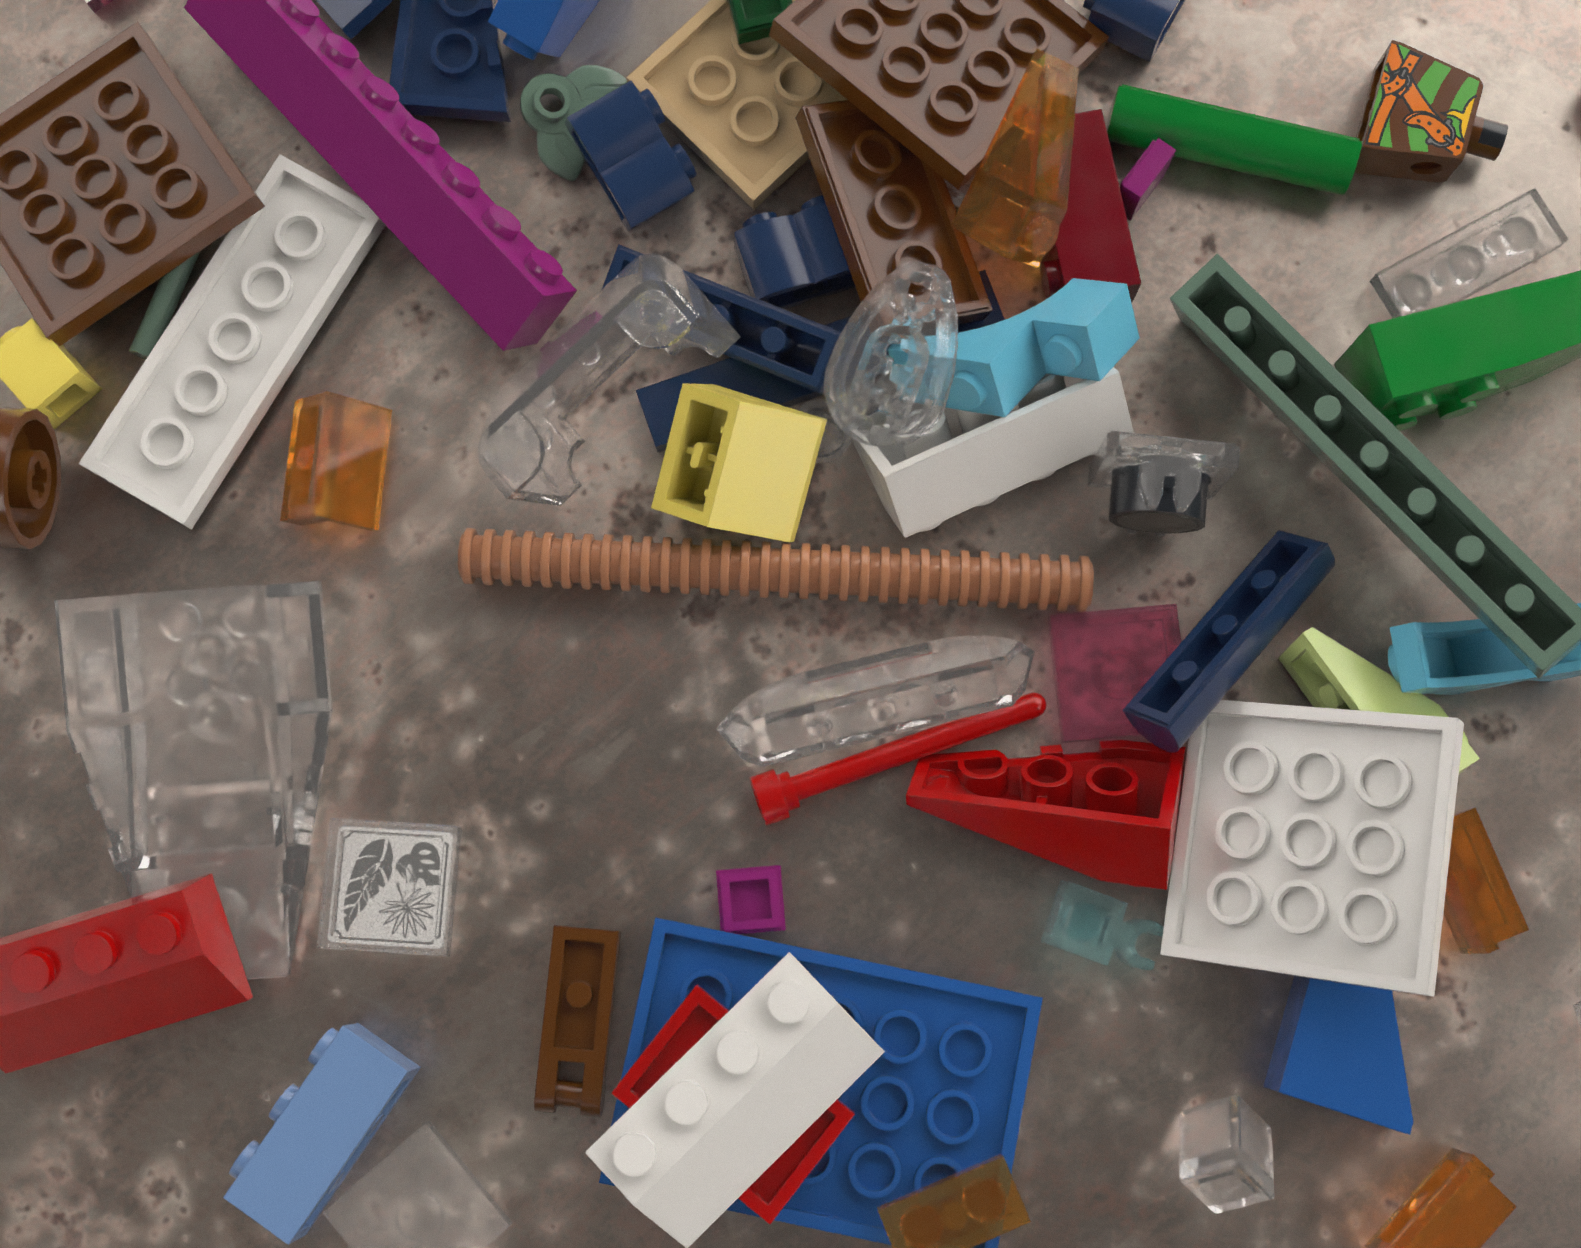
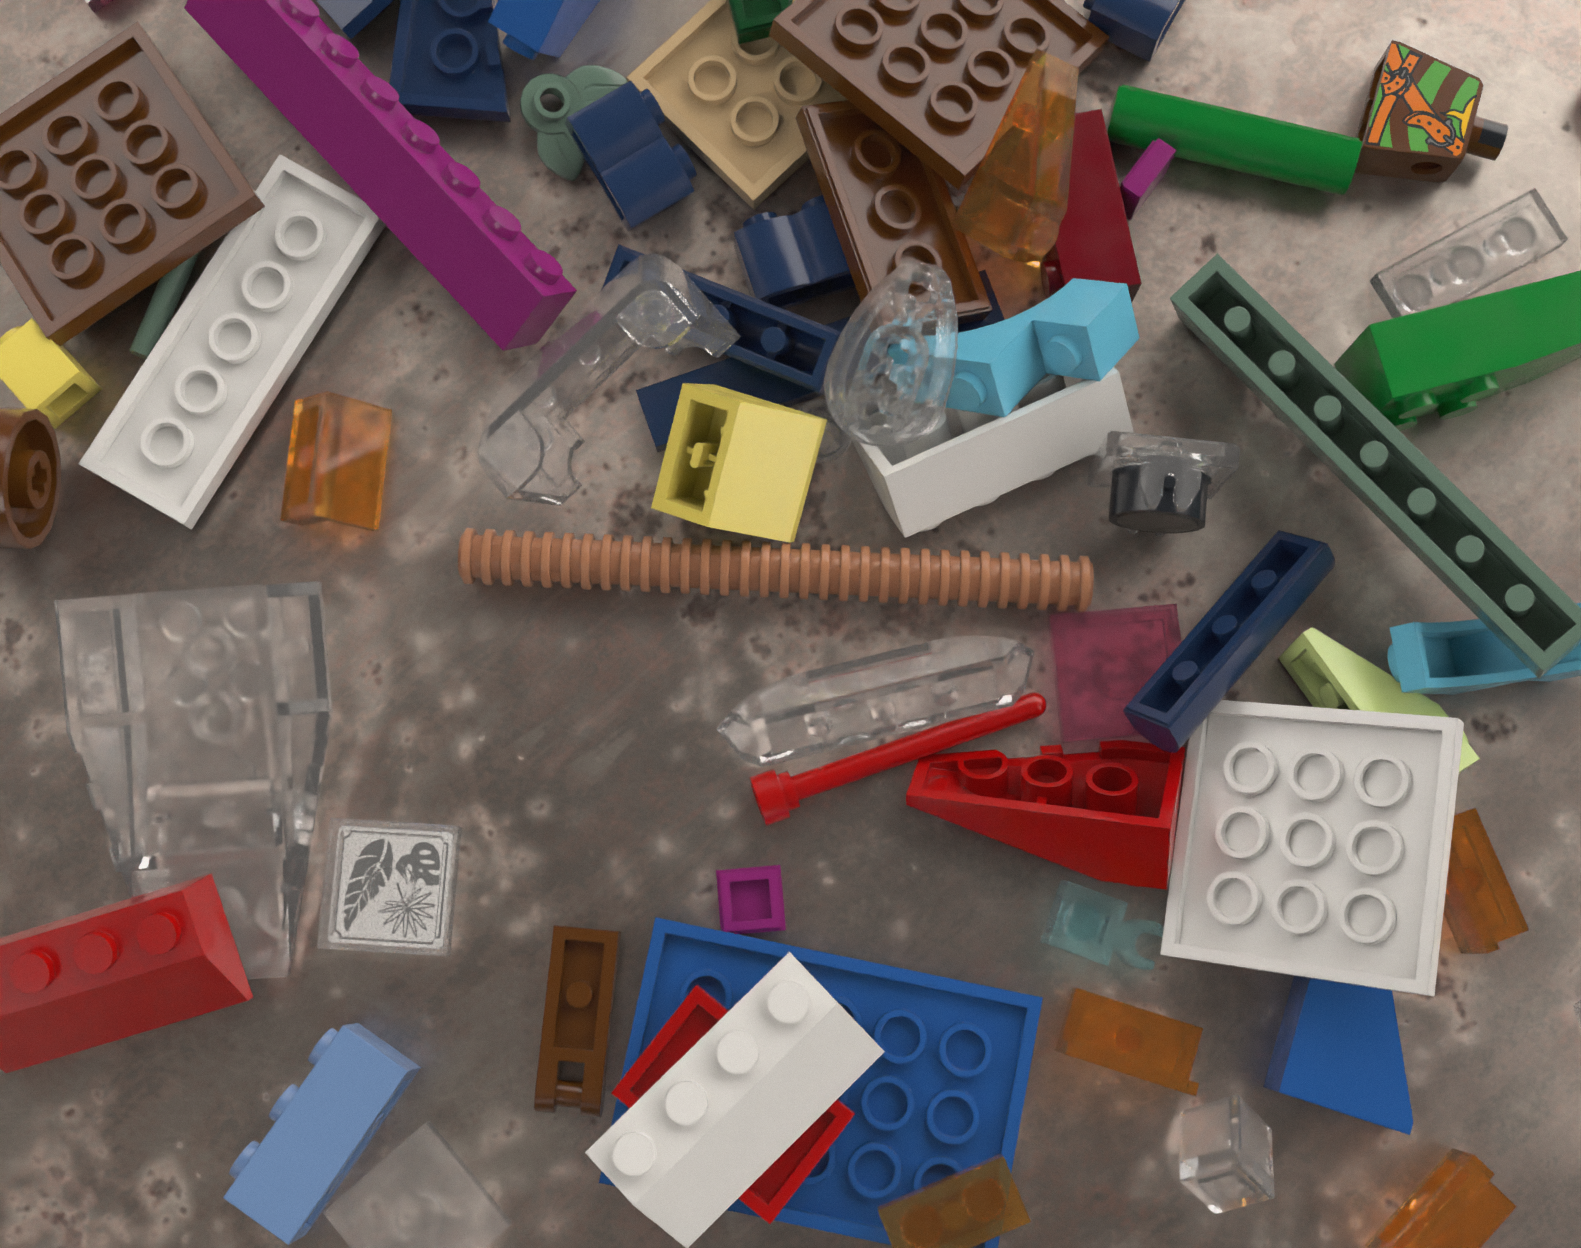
(1130, 1040): none -> clear orange panel

